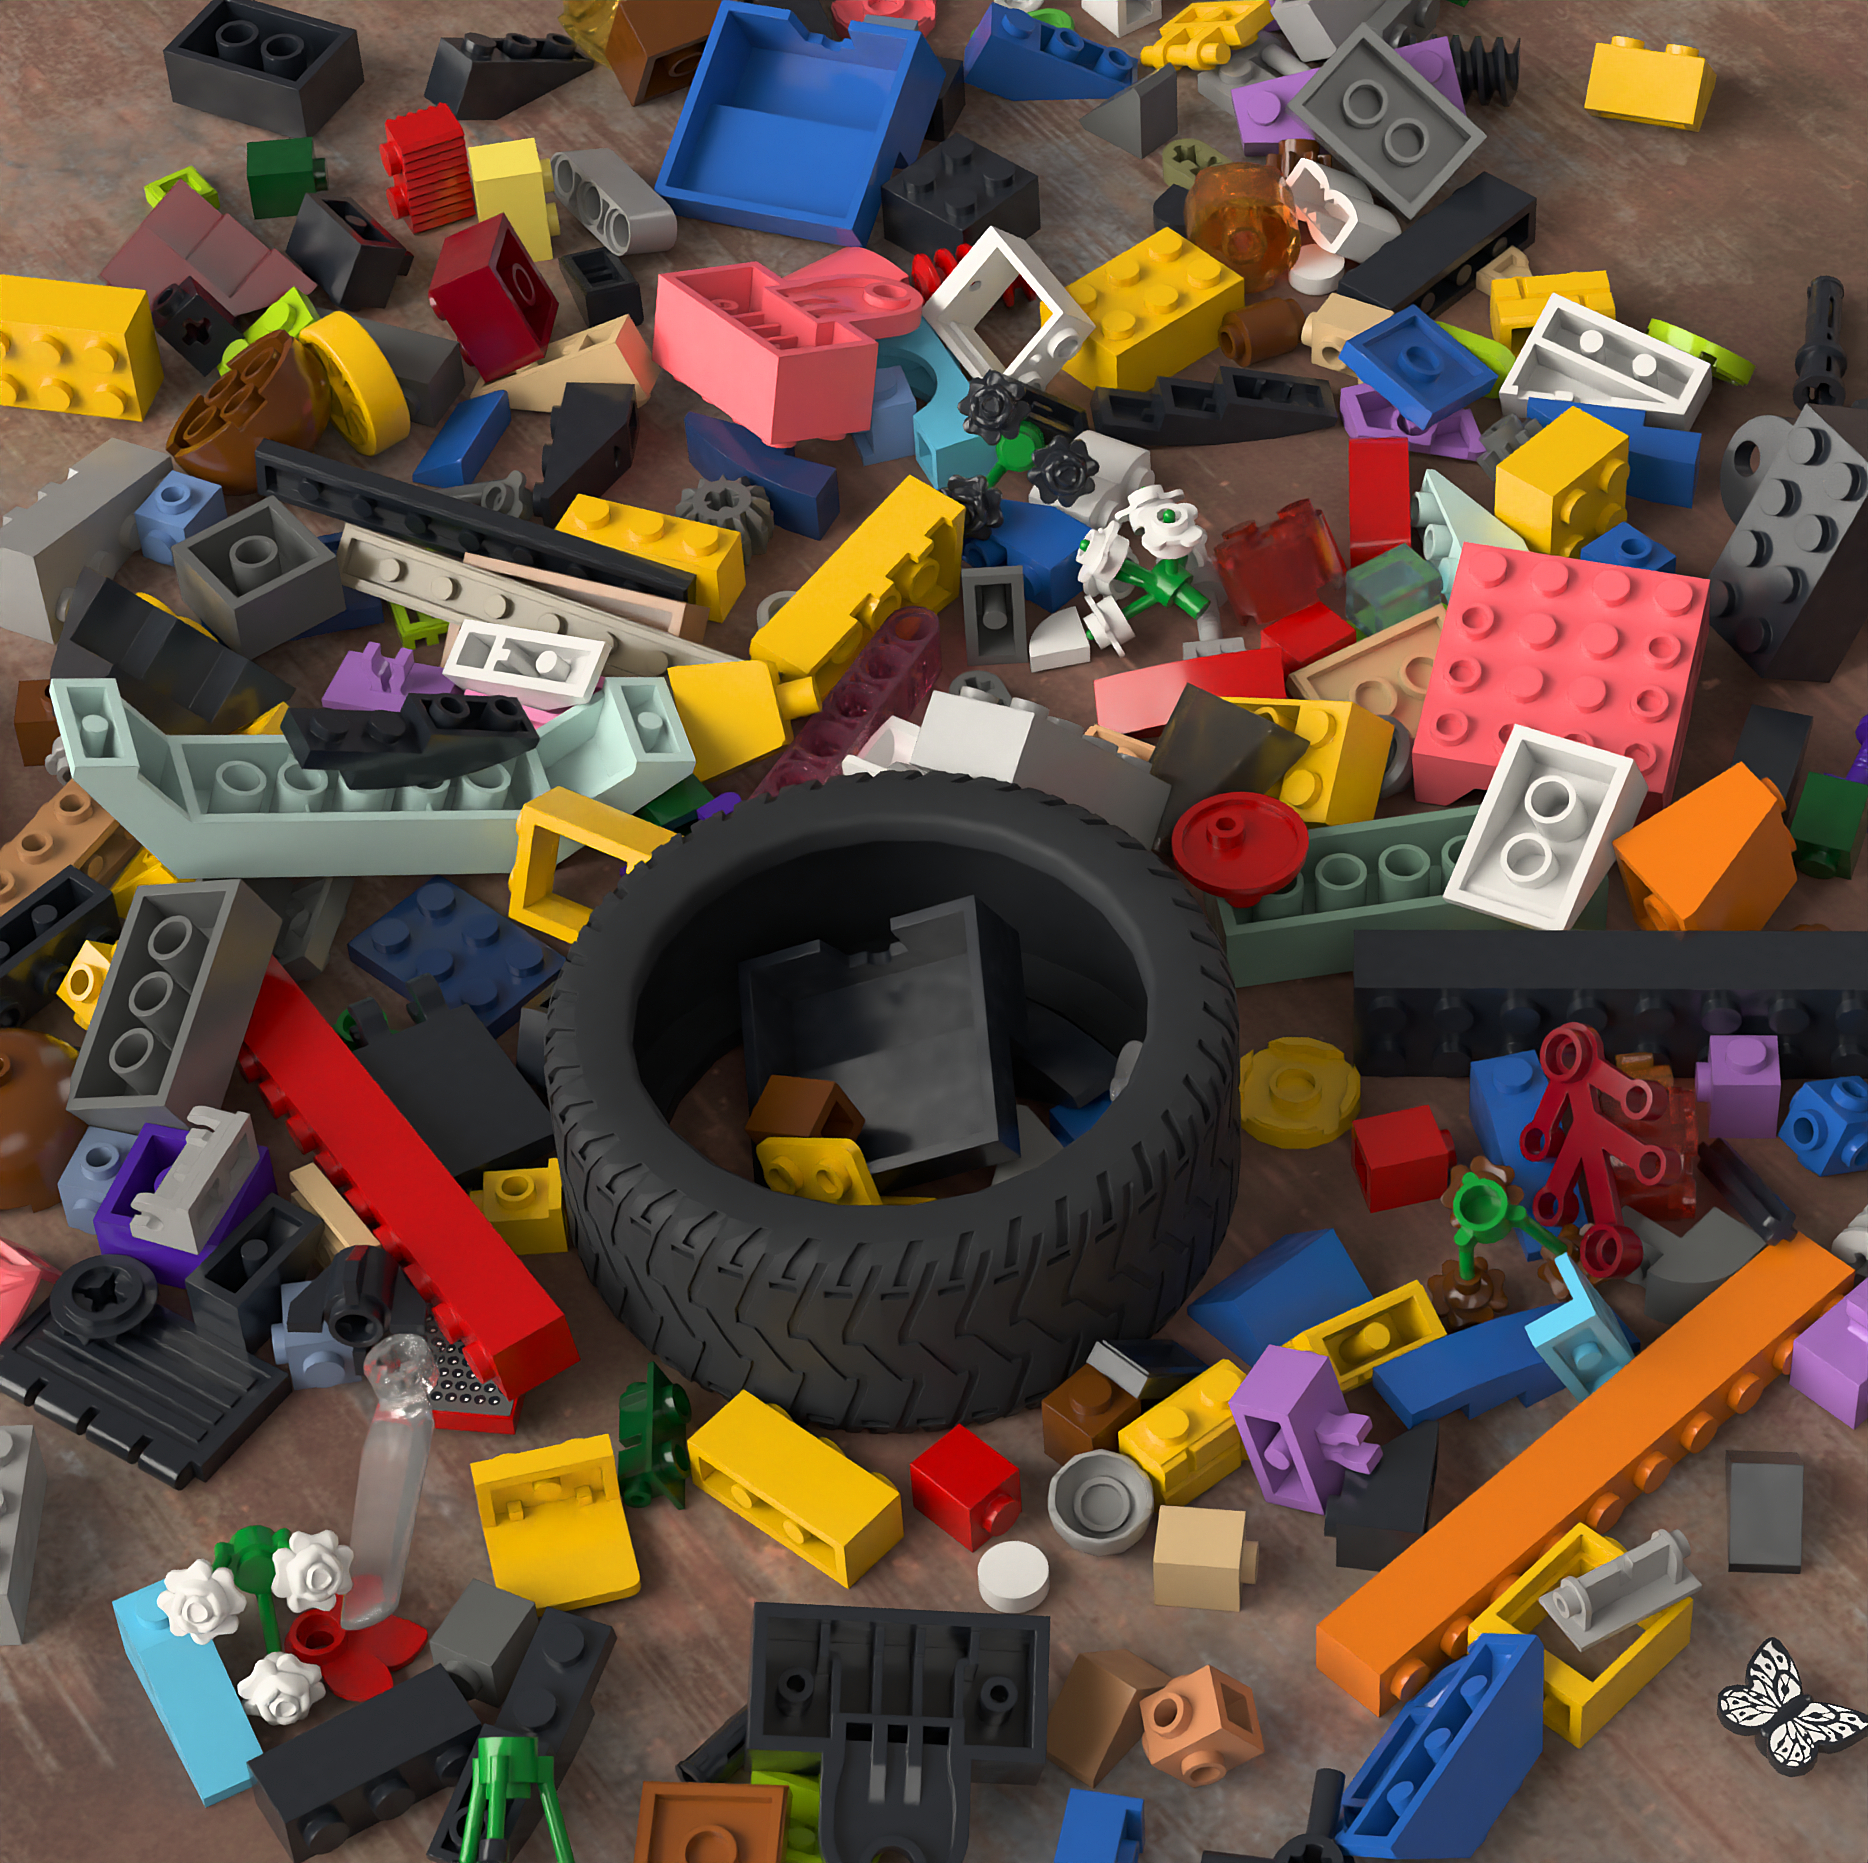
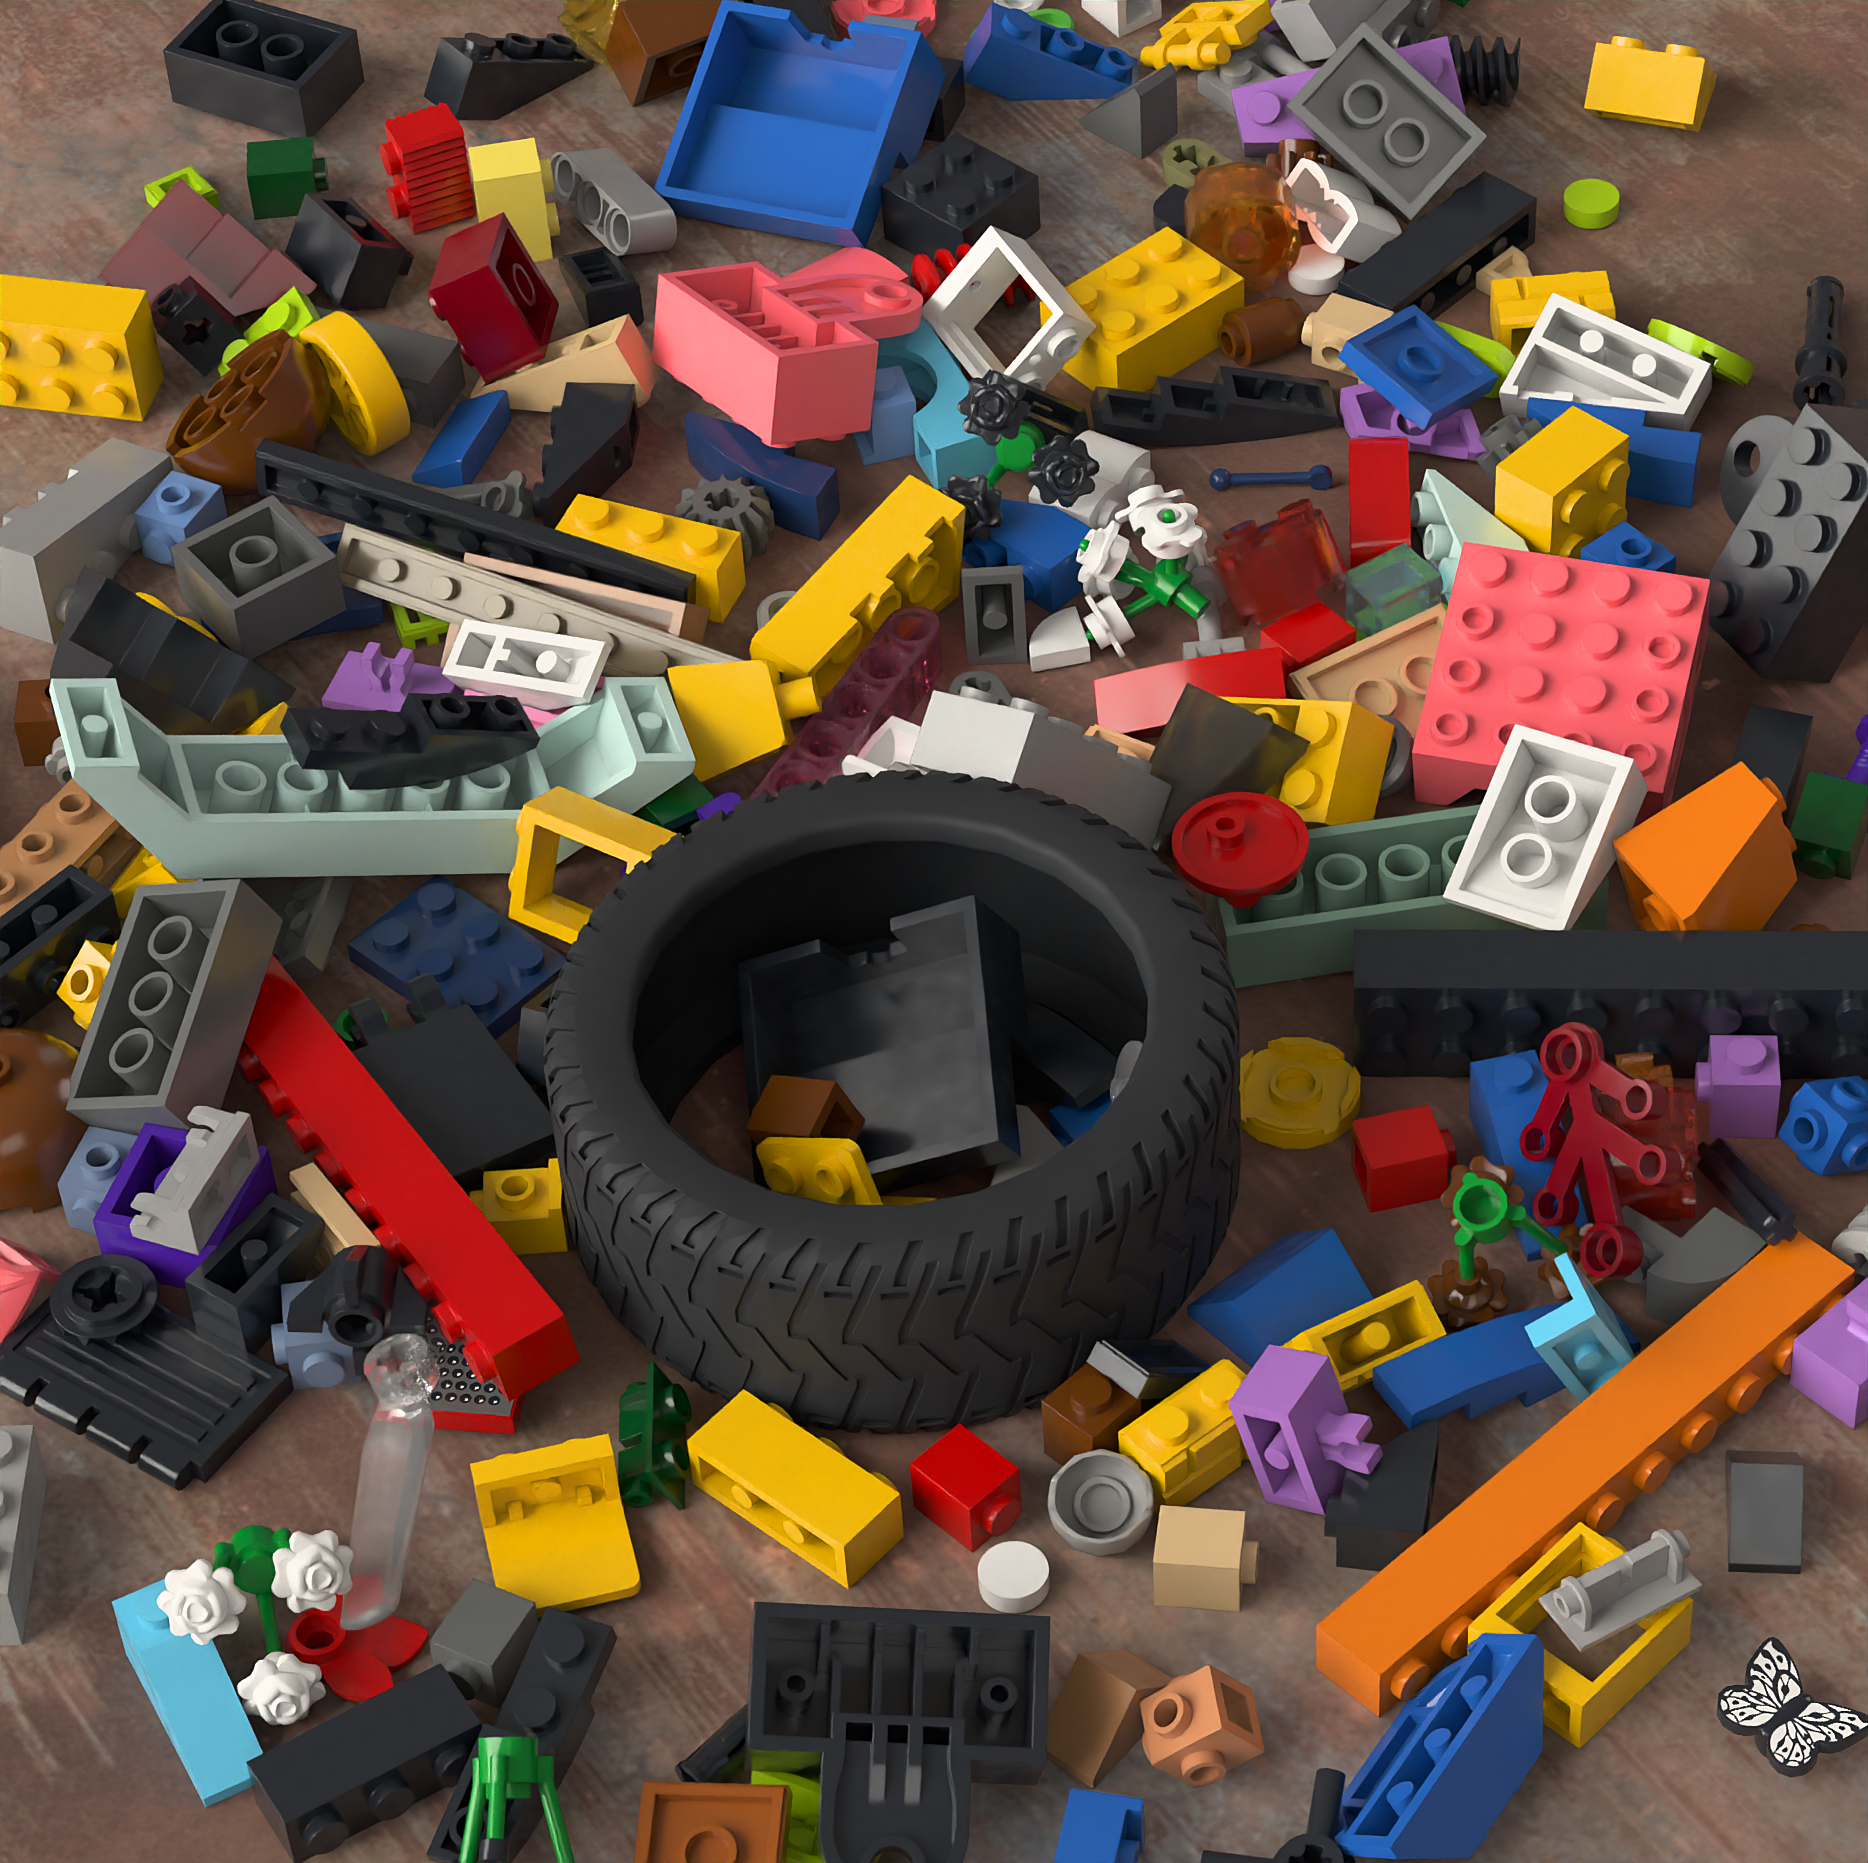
(1318, 477): none -> dark blue hinge
(1591, 203): none -> lime tile

